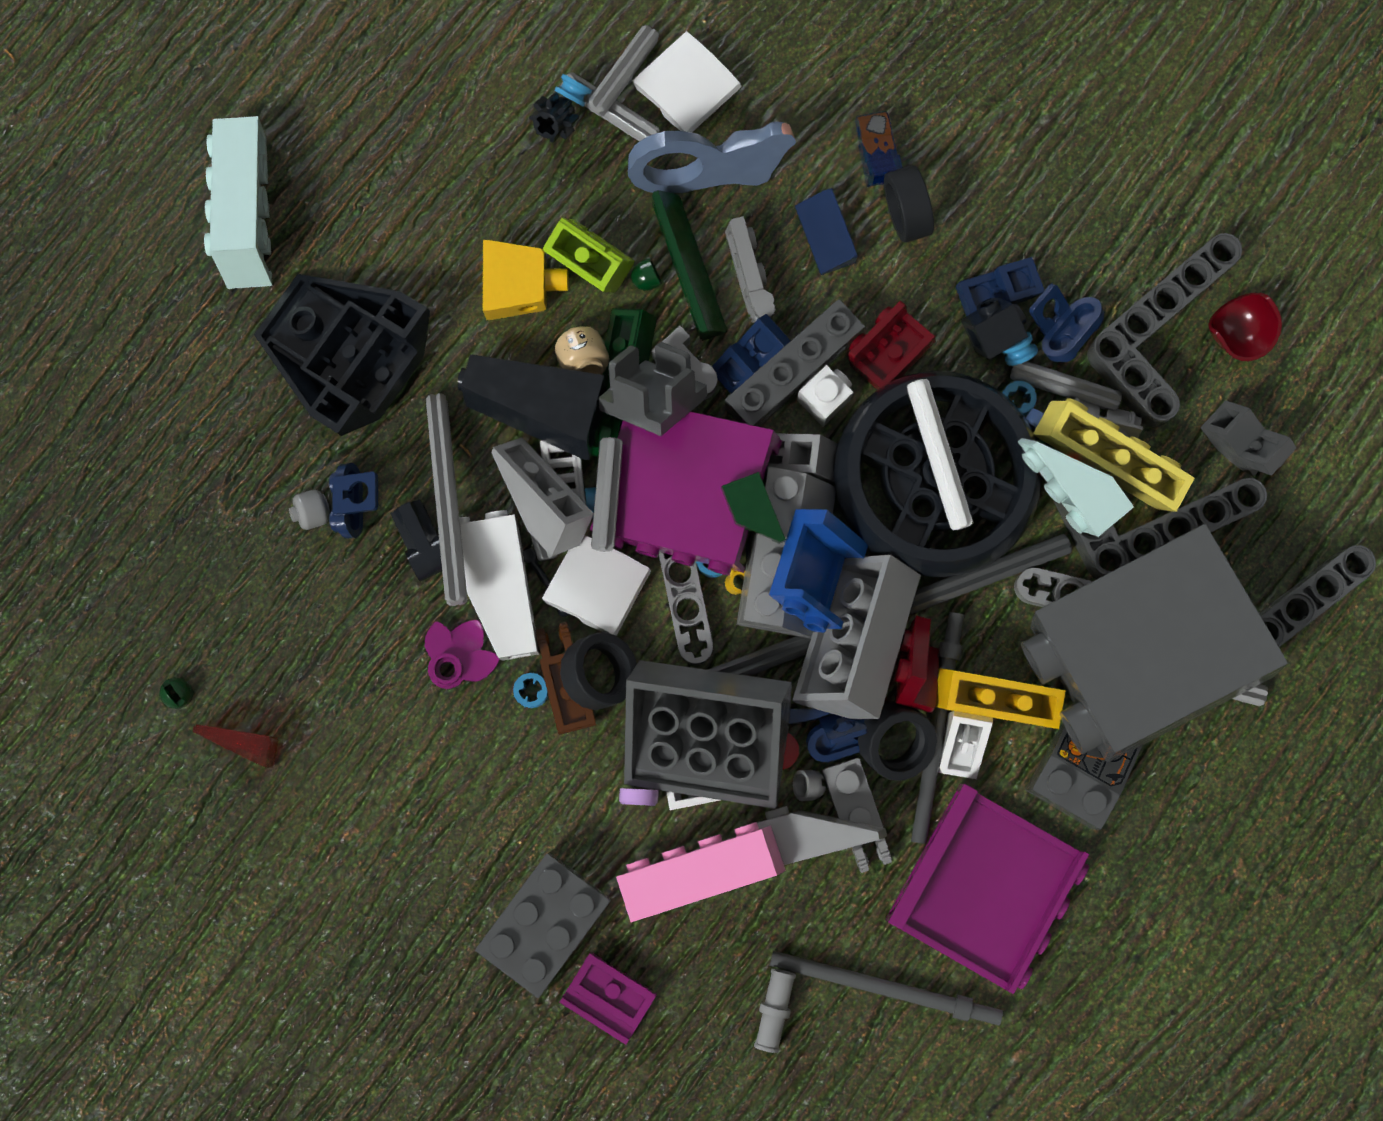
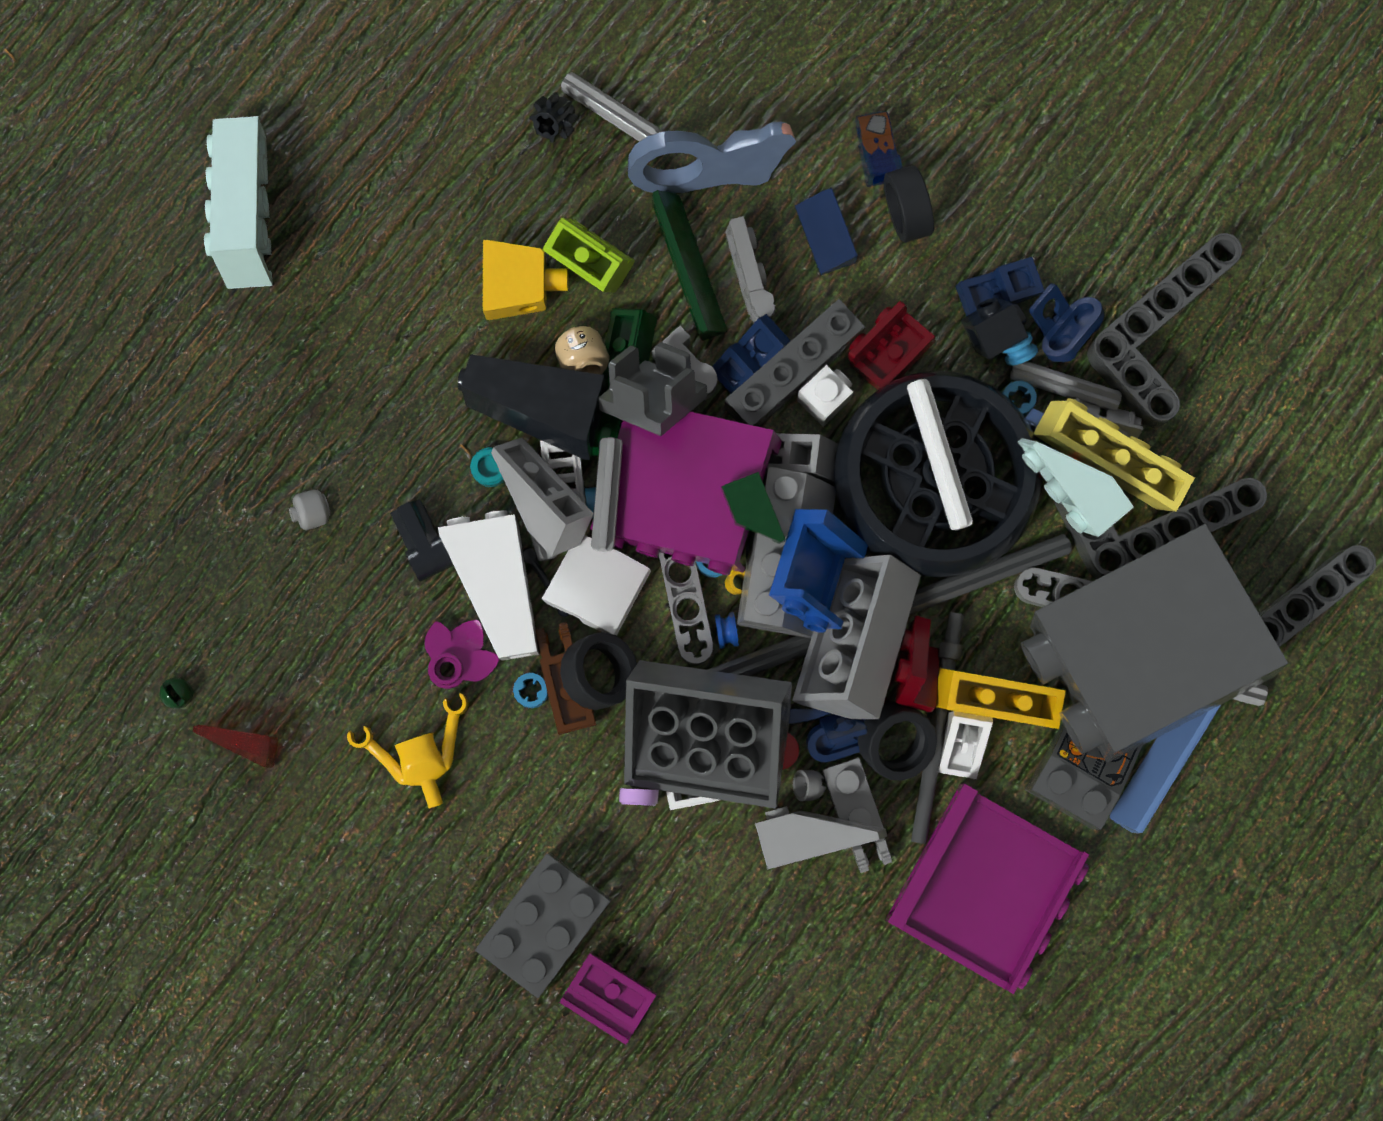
(344, 347): black wedge -> none
(348, 499): dark blue bracket -> none
(419, 756): none -> yellow piece
(446, 500): light grey axle -> none
(485, 469): none -> teal tile
(573, 90): dark azure bush -> none
(623, 70): light grey axle -> none
(645, 275): dark green hinge -> none
(687, 83): white slope -> none
(700, 873): bright pink brick -> none
(726, 630): none -> blue bush
(774, 1010): light grey pin -> none
(960, 1007): dark grey bar -> none
(1158, 773): none -> medium blue slope
(1244, 440): dark grey brick -> none
(1247, 326): dark red helmet -> none

